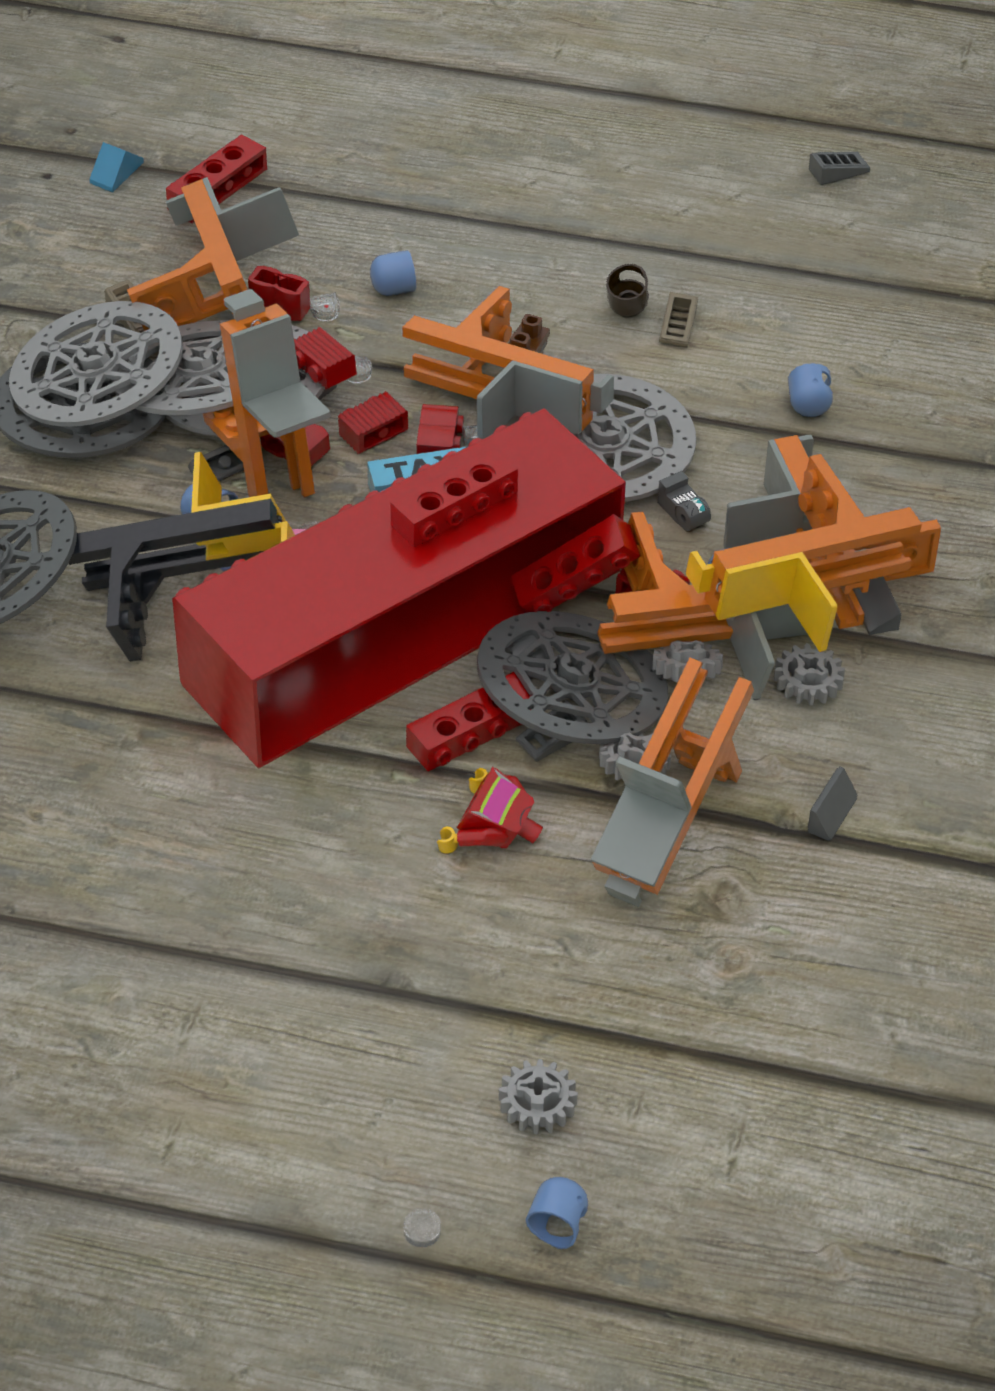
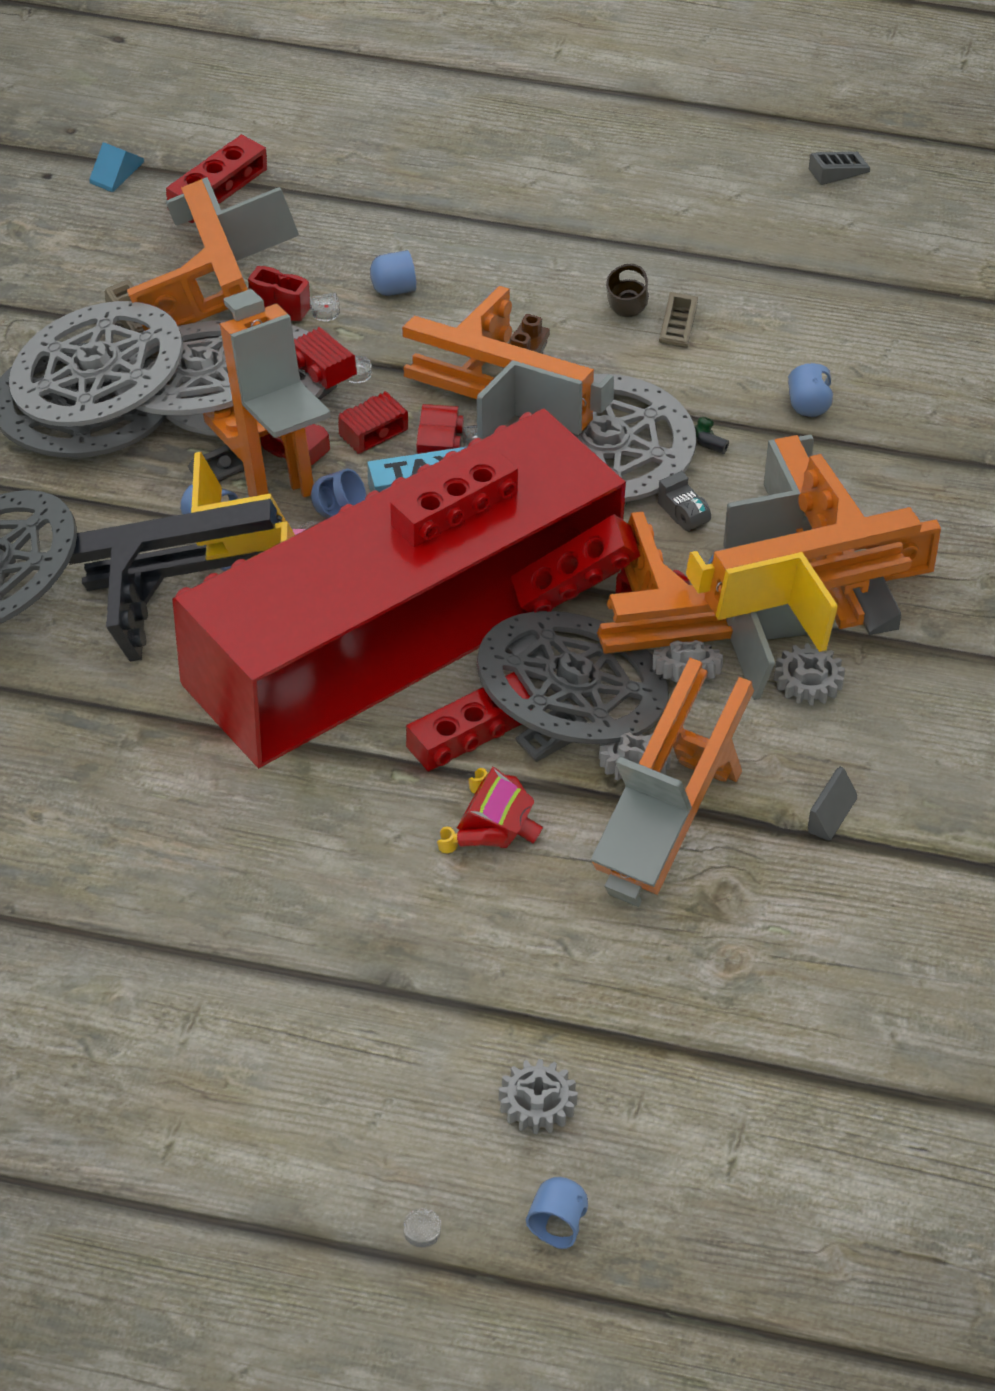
(336, 490): none -> medium blue helmet
(707, 438): none -> black arm

